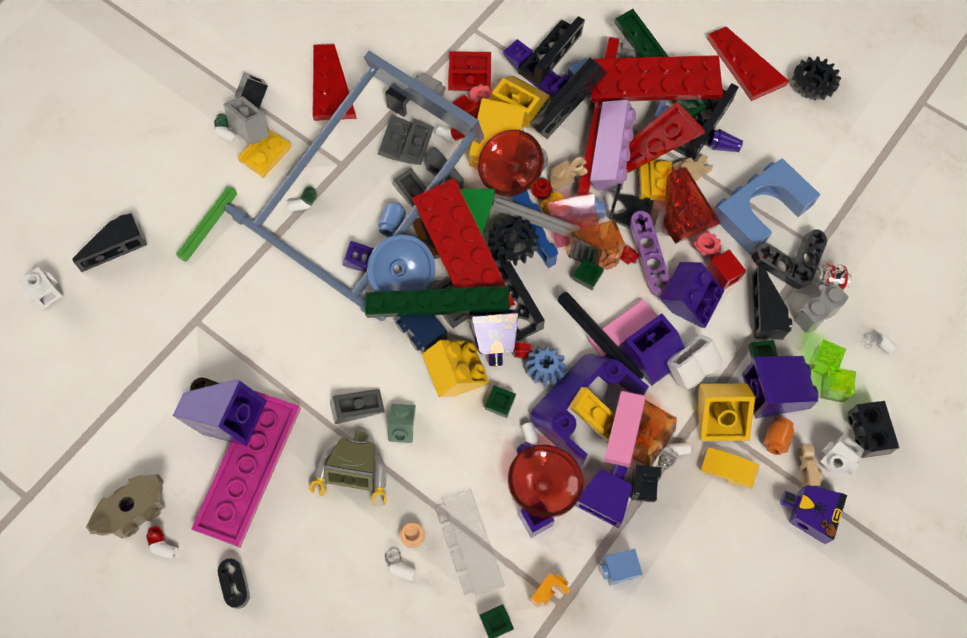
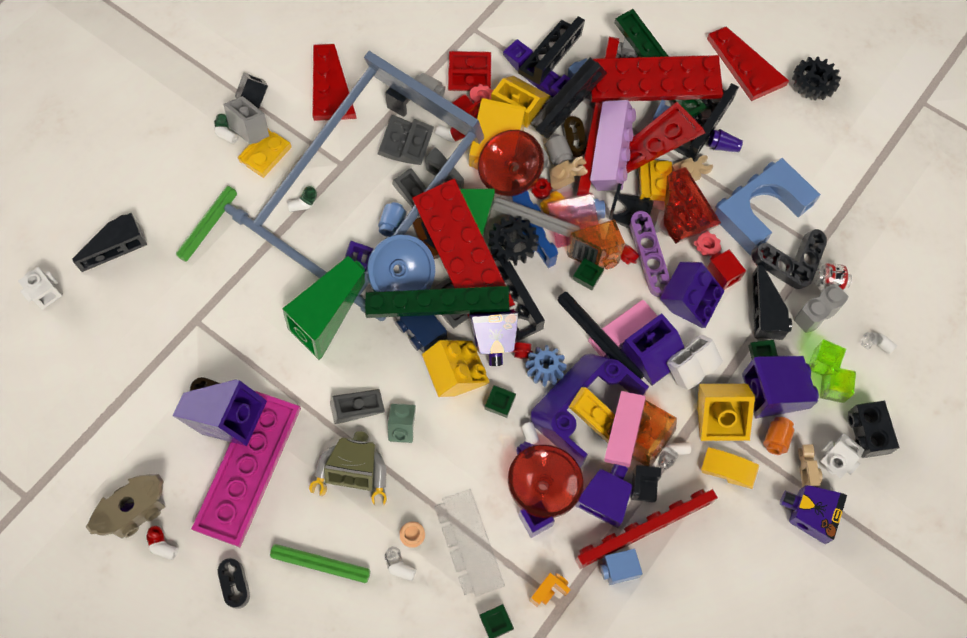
(320, 563): none -> bright green axle
(323, 306): none -> green slope
(558, 149): none -> light grey brick
(579, 135): none -> dark brown beam
(636, 532): none -> red plate

